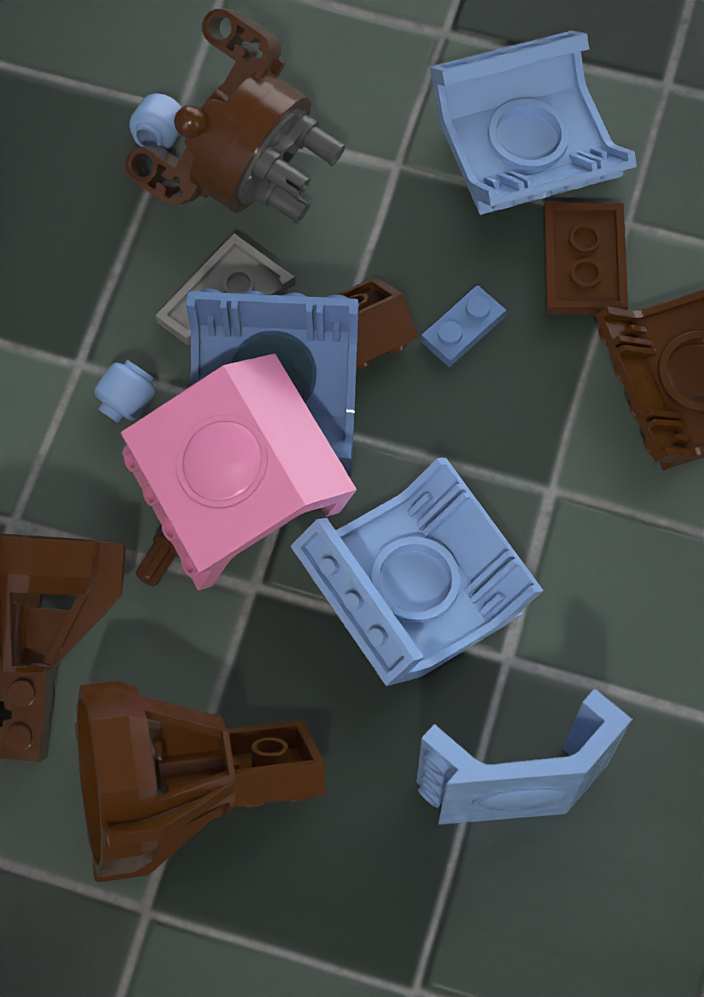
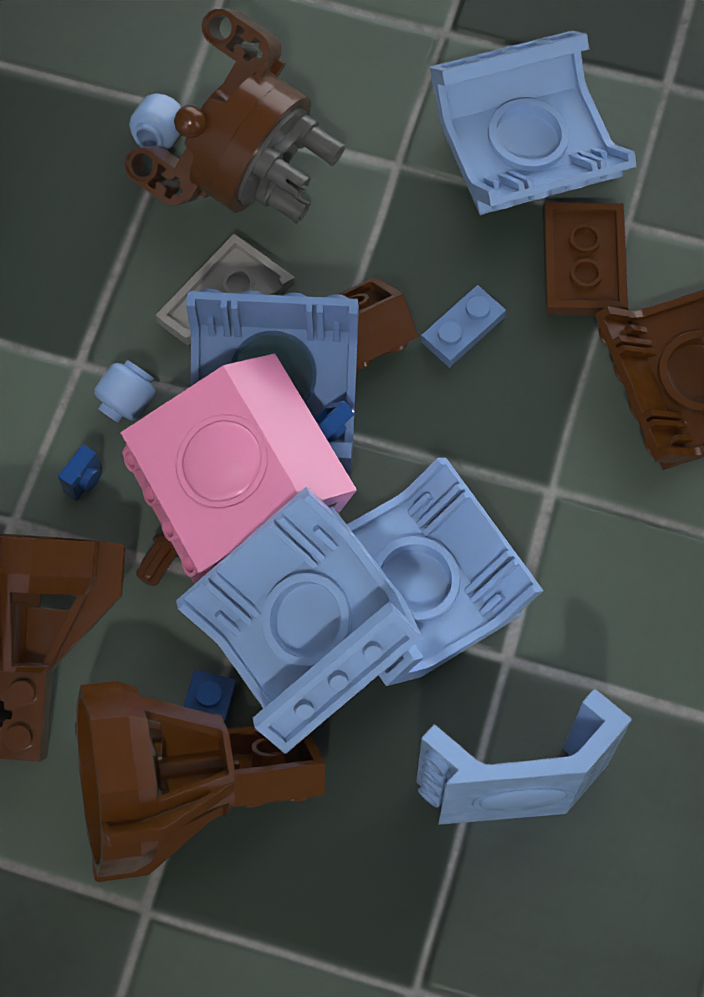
(80, 473): none -> blue plate
(211, 693): none -> blue plate
(302, 617): none -> light blue panel
(332, 420): none -> blue plate

